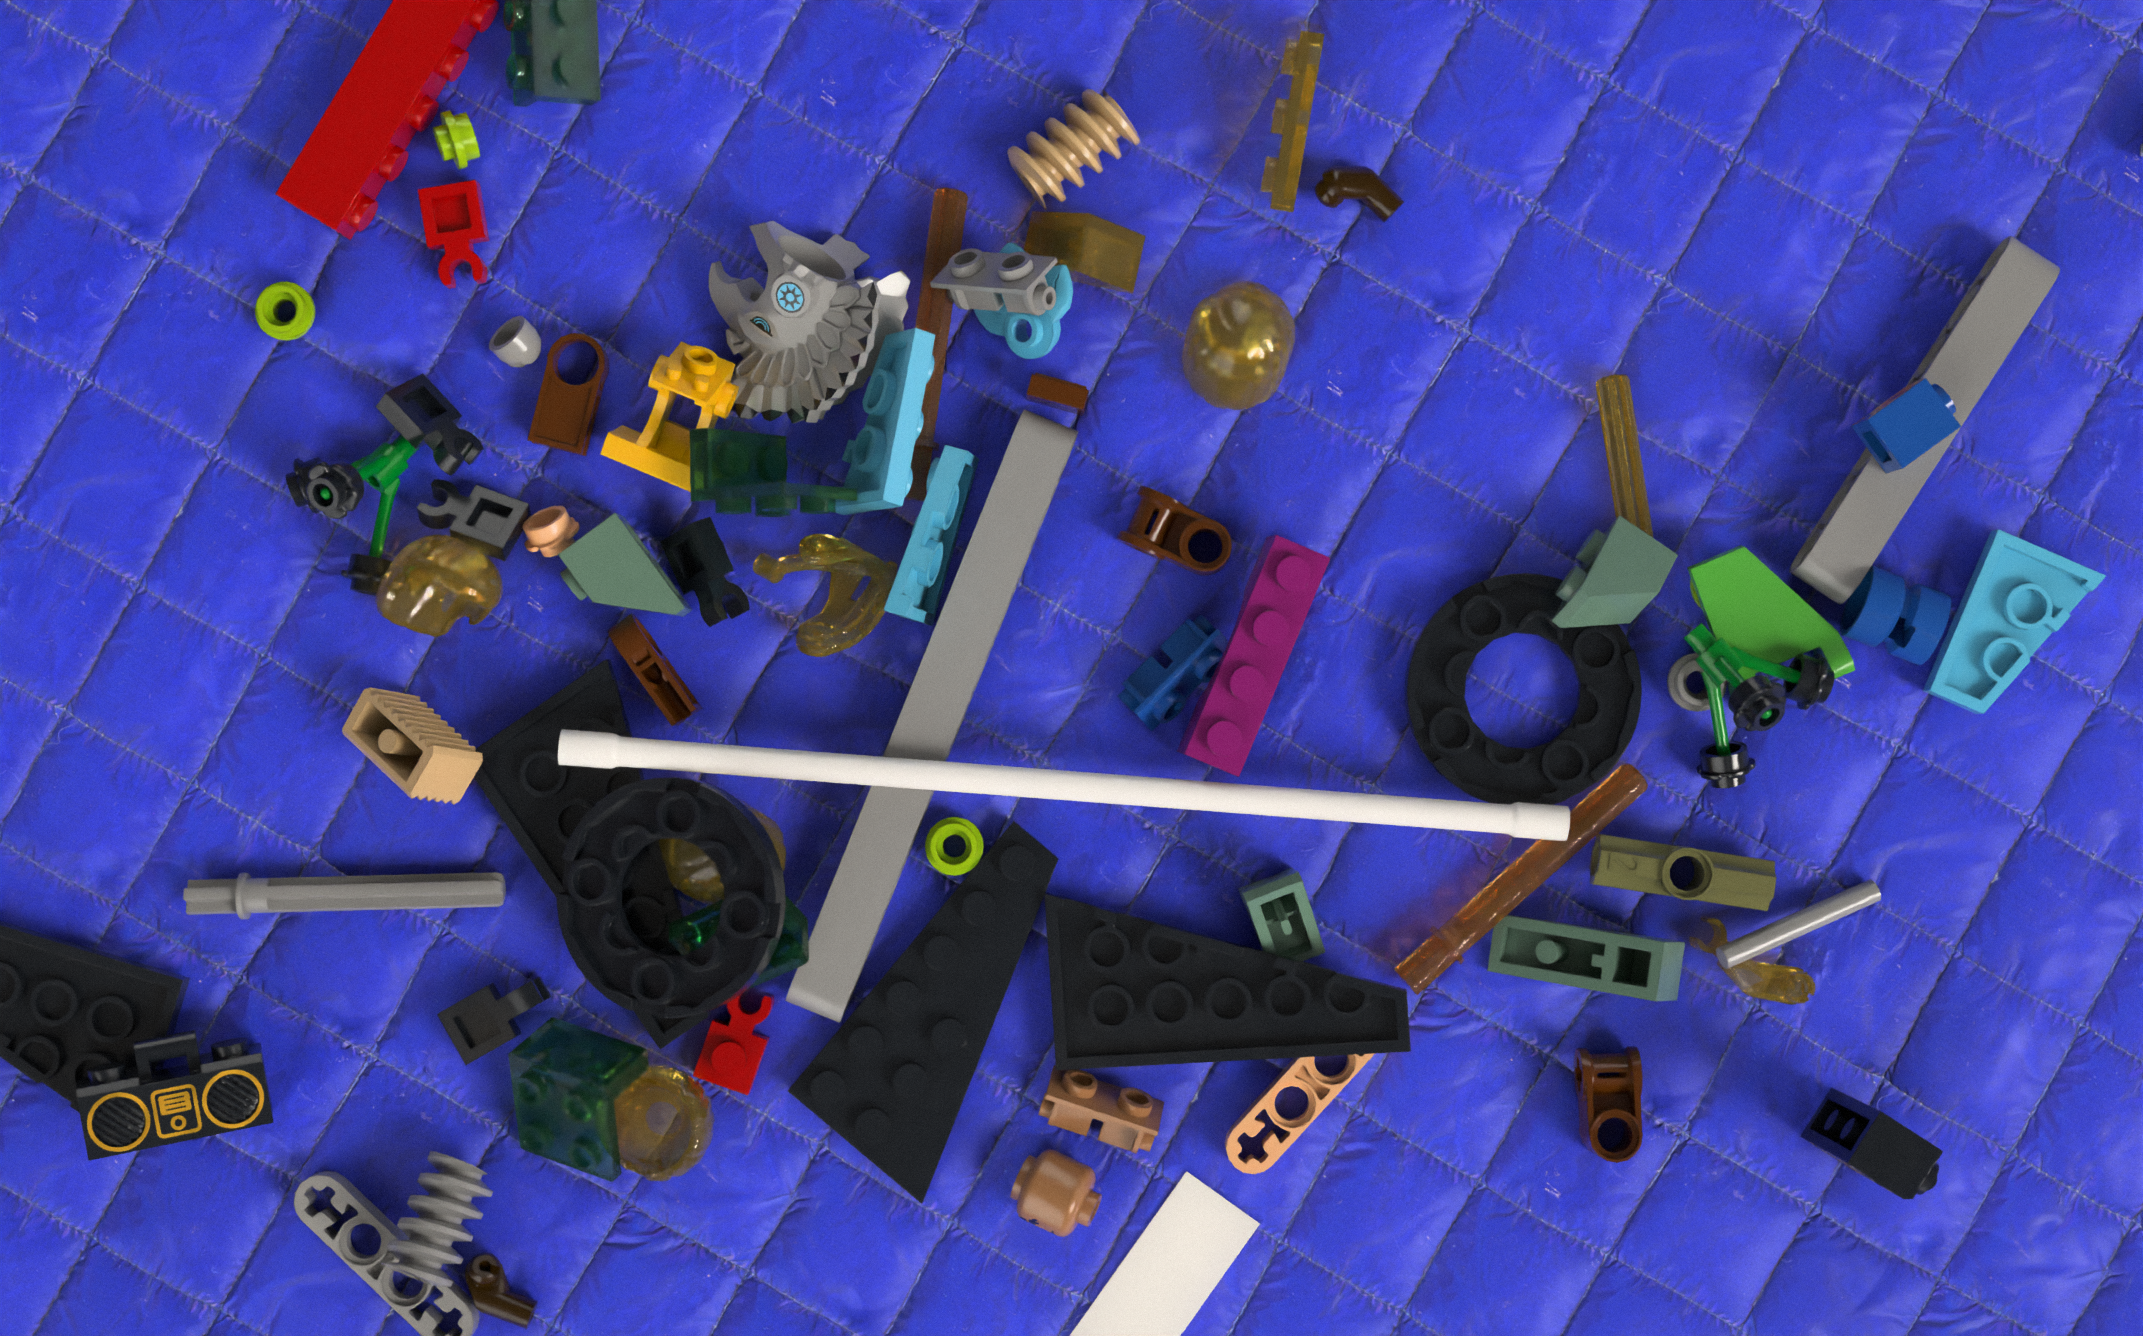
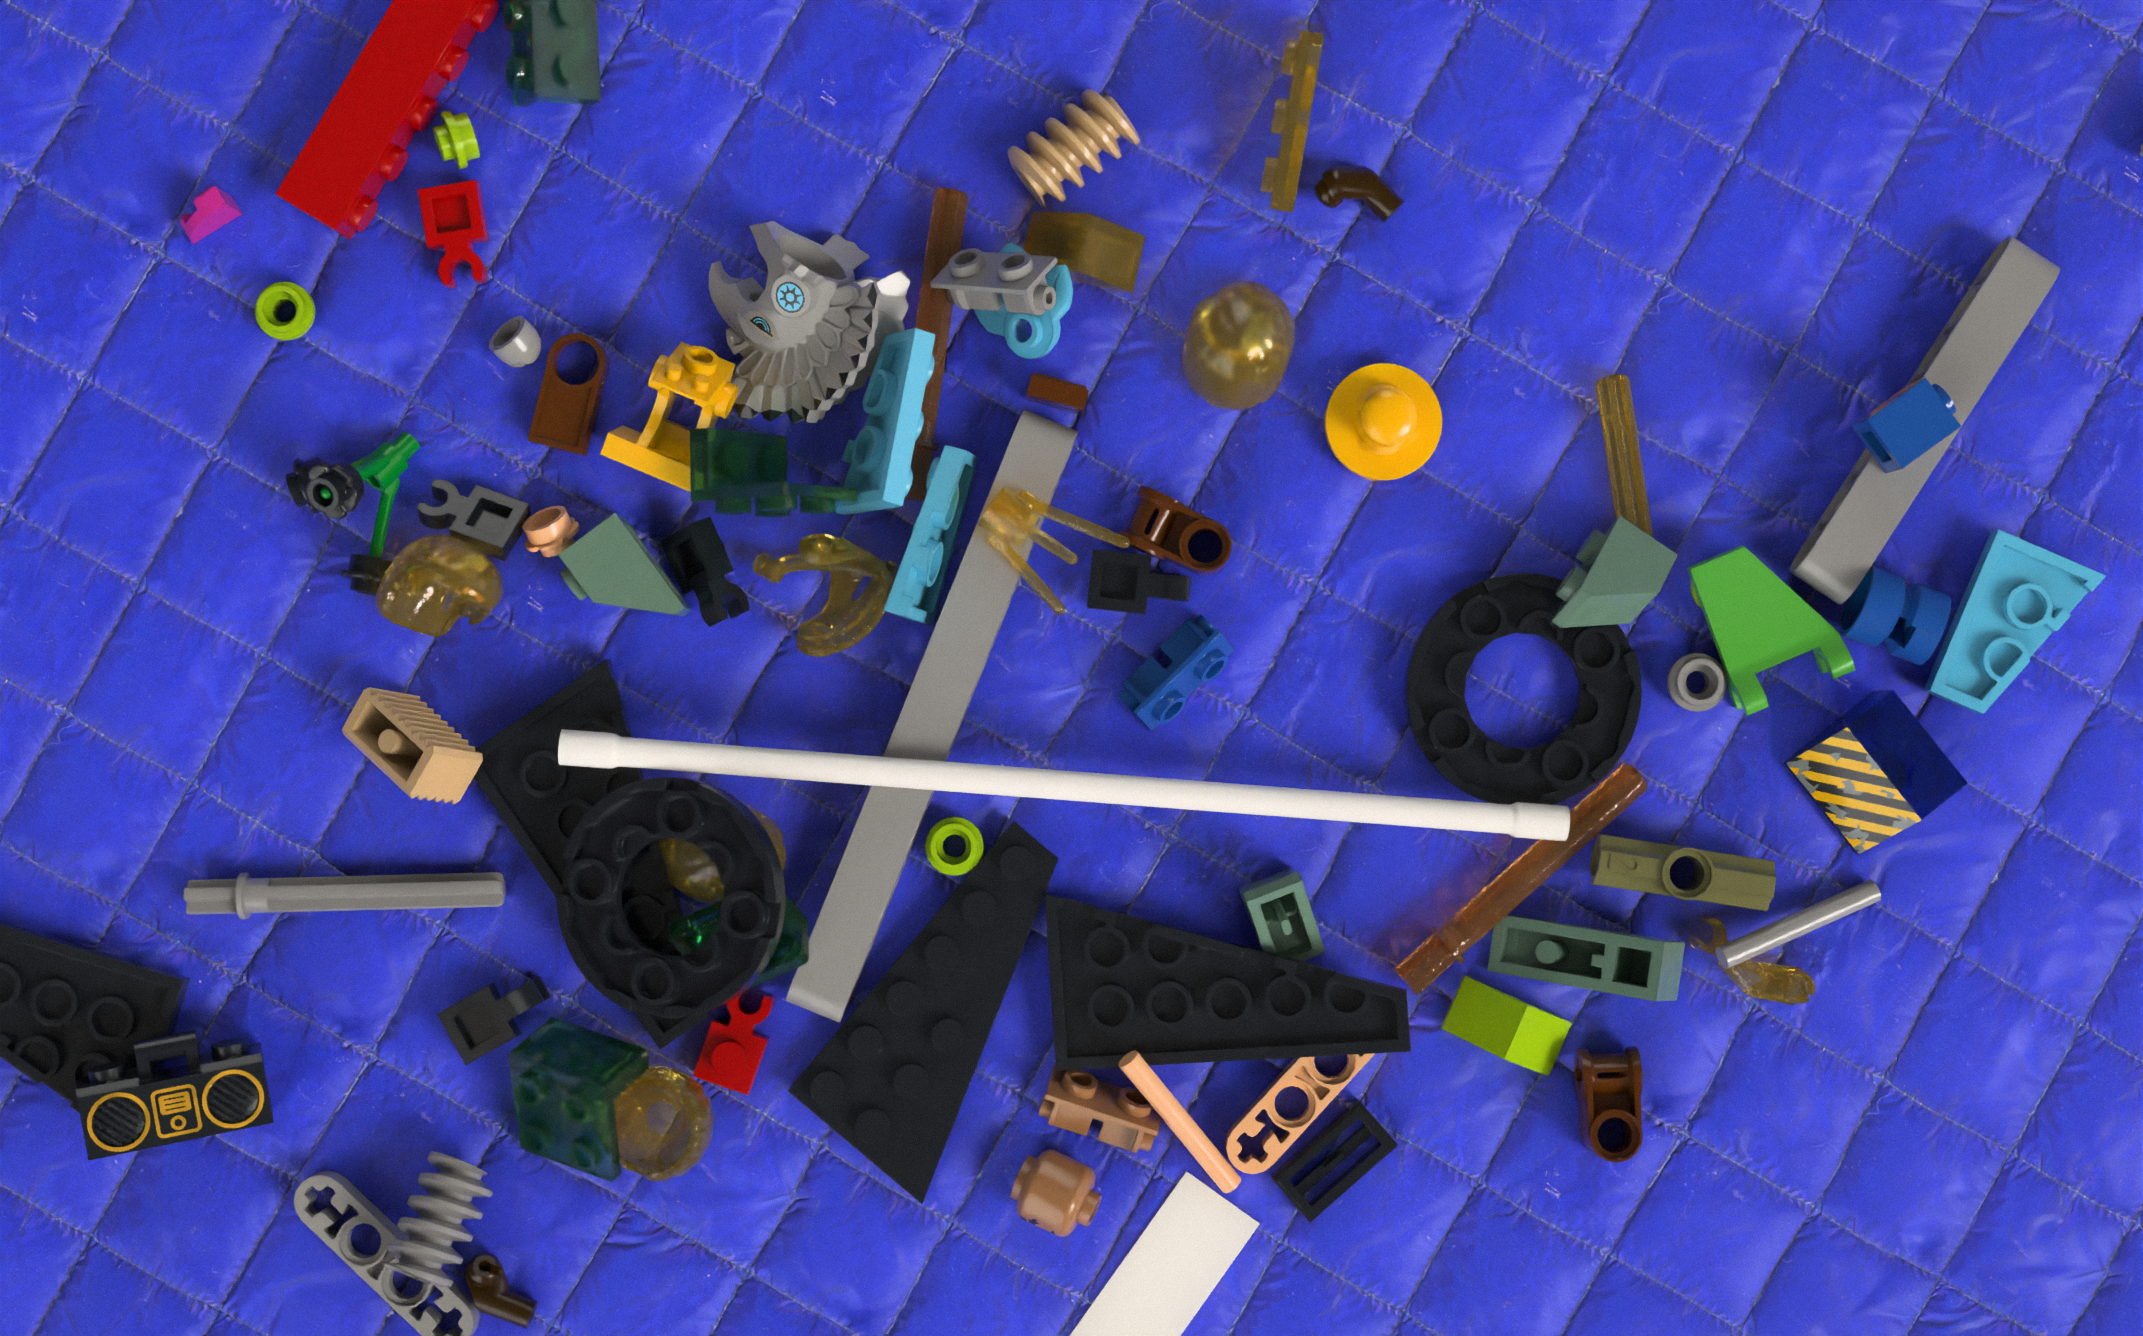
(213, 211): none -> dark pink tile
(429, 418): black plate -> none
(653, 670): reddish brown piece -> none
(1011, 520): none -> clear yellow plant
(1124, 583): none -> black plate
(1179, 1121): none -> light nougat bar
(1255, 656): magenta arch -> none
(1317, 1144): none -> black tile
(1383, 422): none -> yellow plate
(1506, 1025): none -> lime slope
(1754, 702): black plant -> none
(1873, 1145): black piece -> none
(1875, 771): none -> slope

